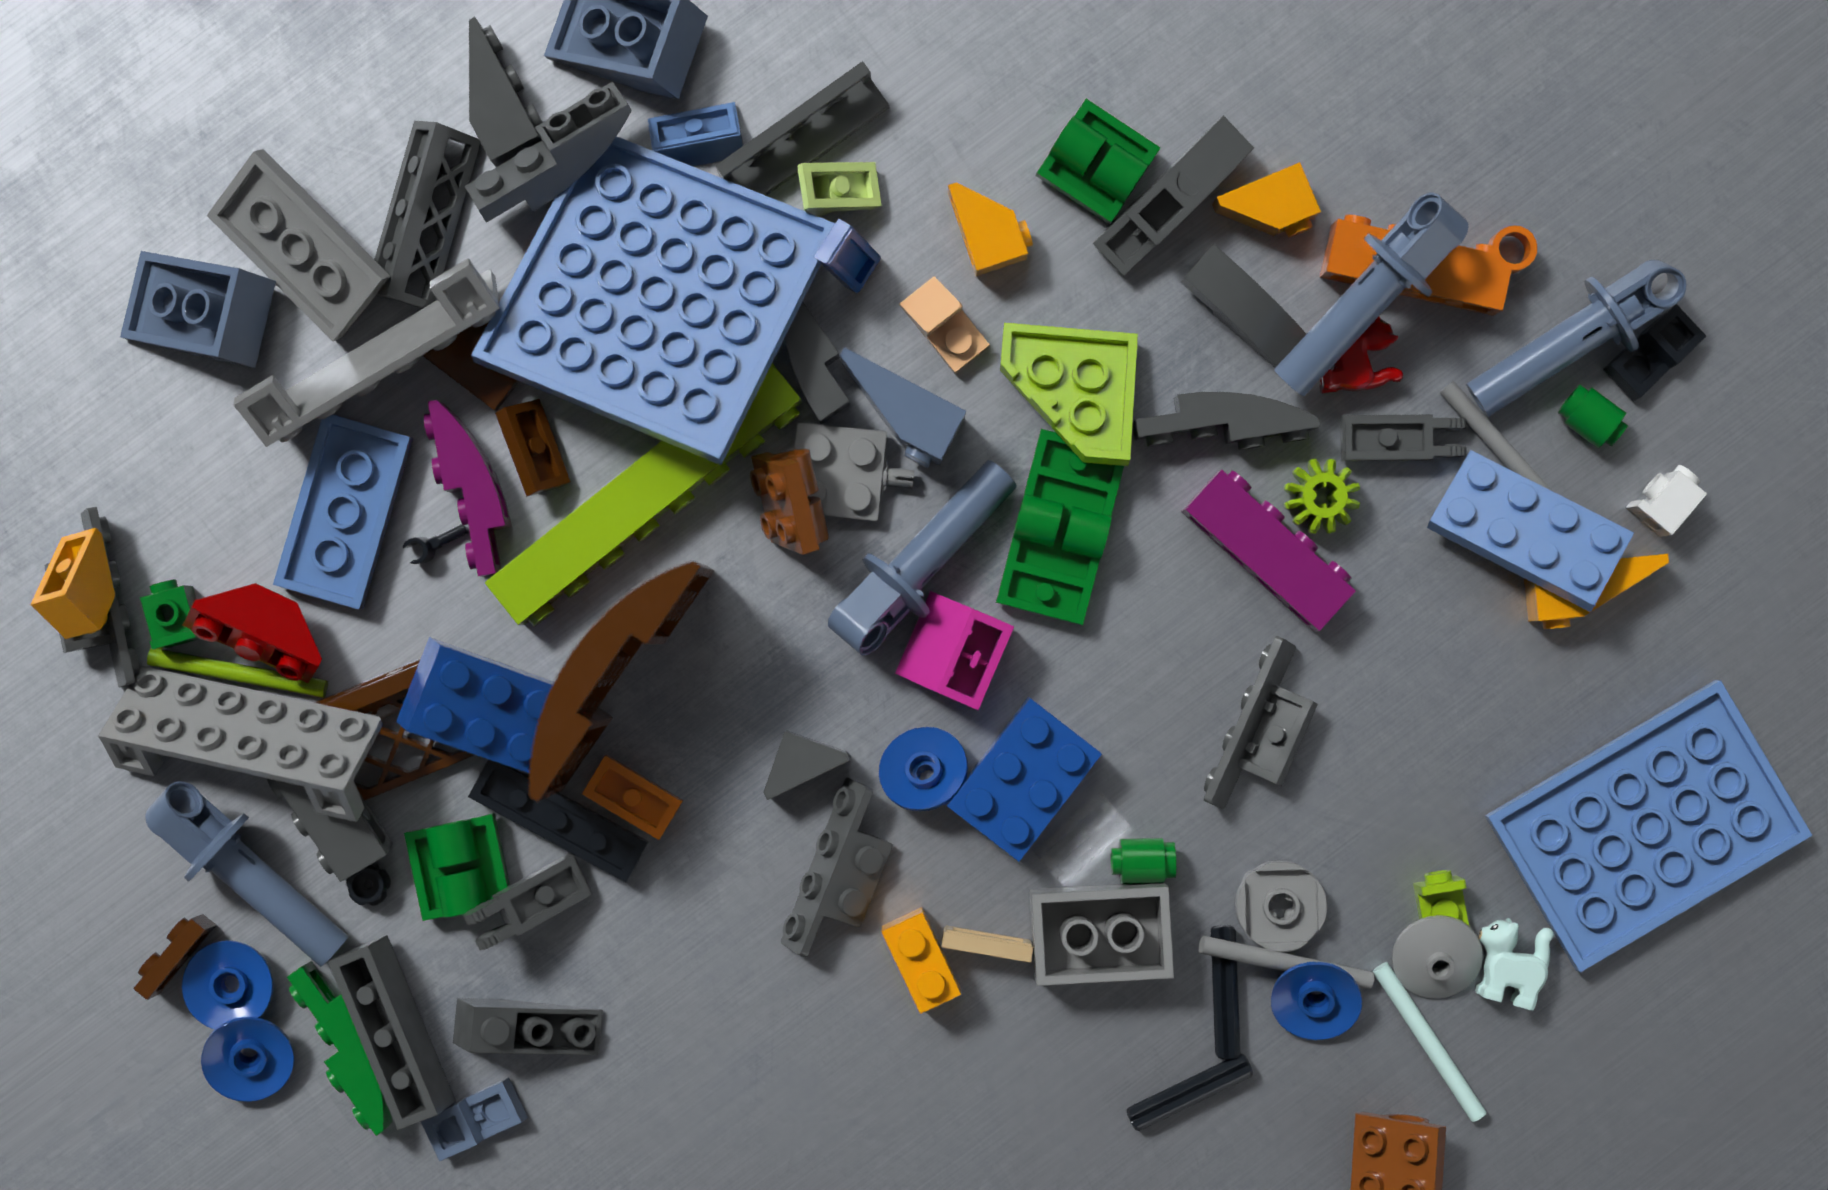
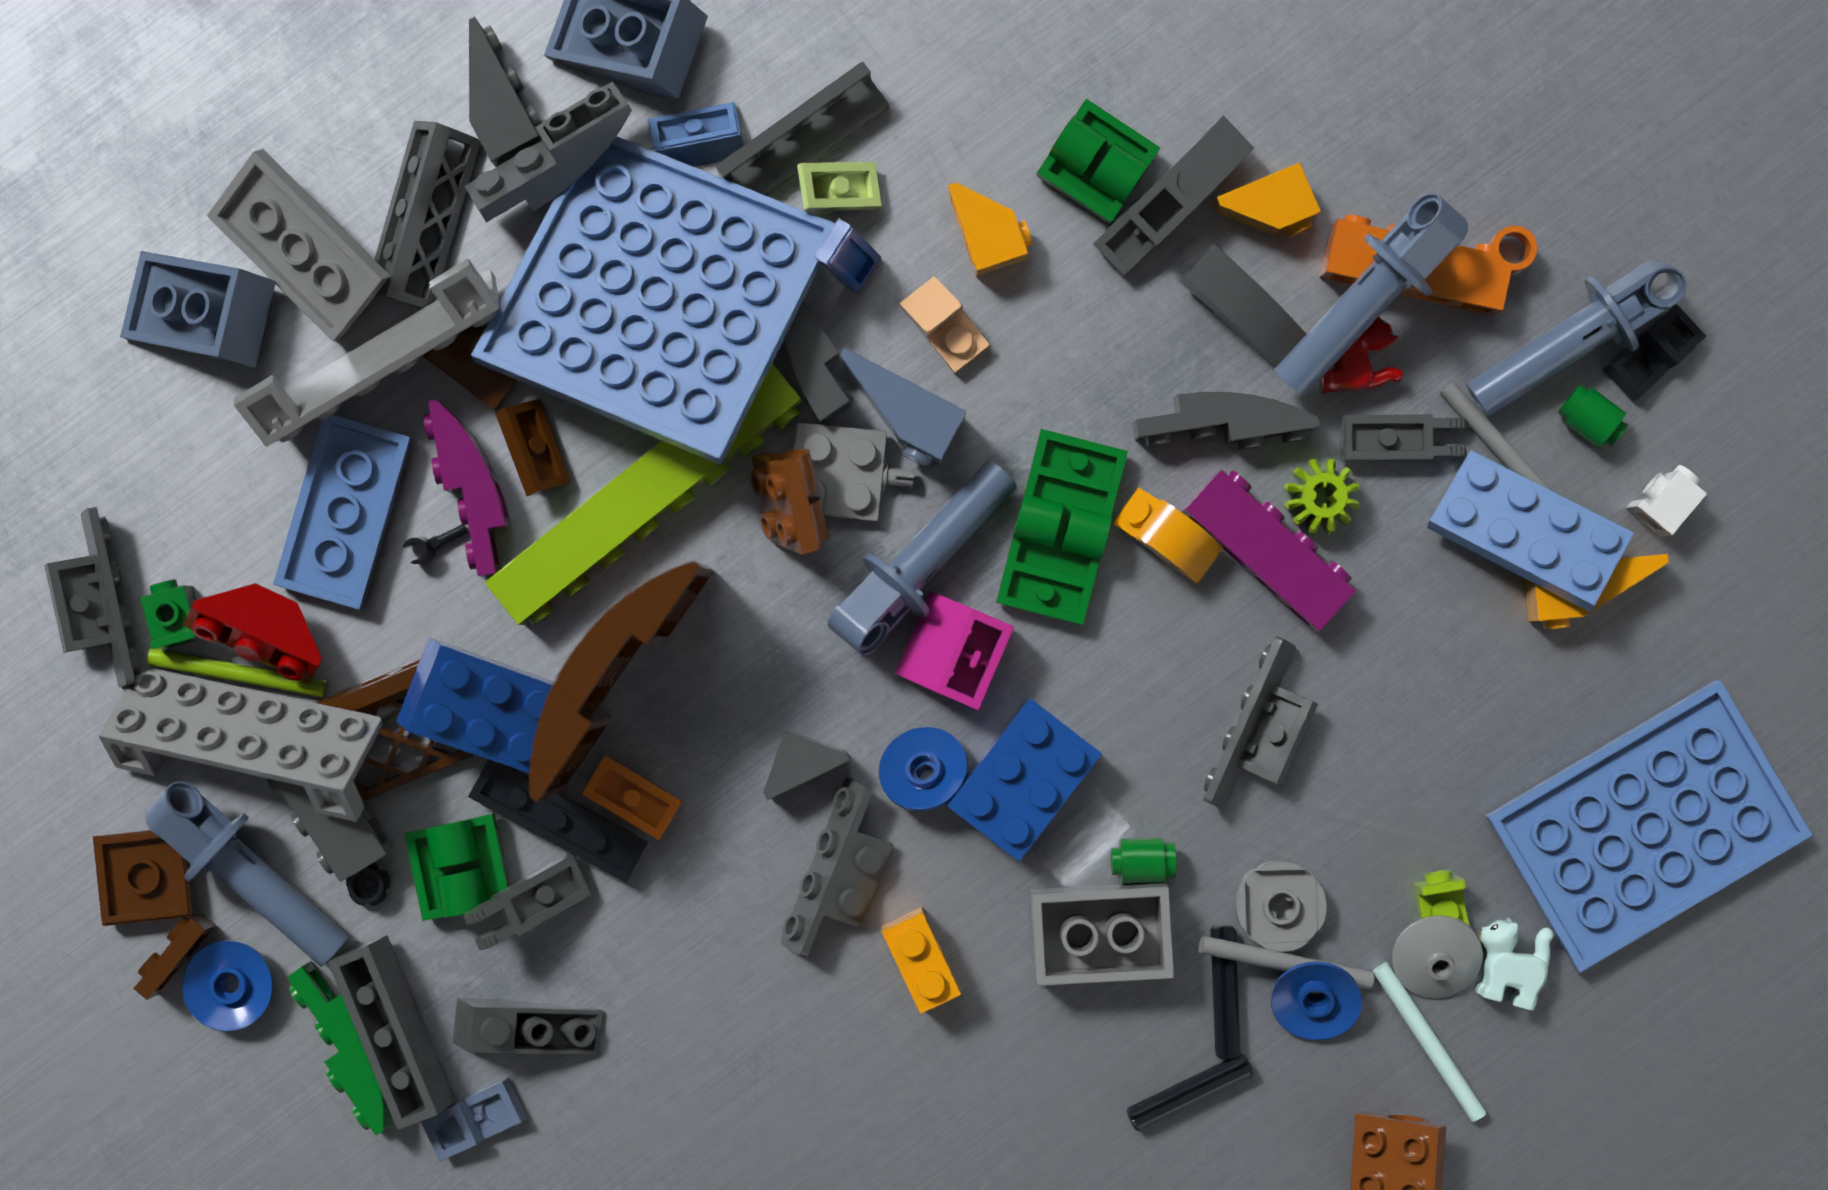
(76, 585): light orange slope -> none
(141, 879): none -> reddish brown plate
(243, 1076): blue dish -> none
(987, 943): tan tile -> none
(1077, 384): lime plate -> none
(1168, 534): none -> light orange brick

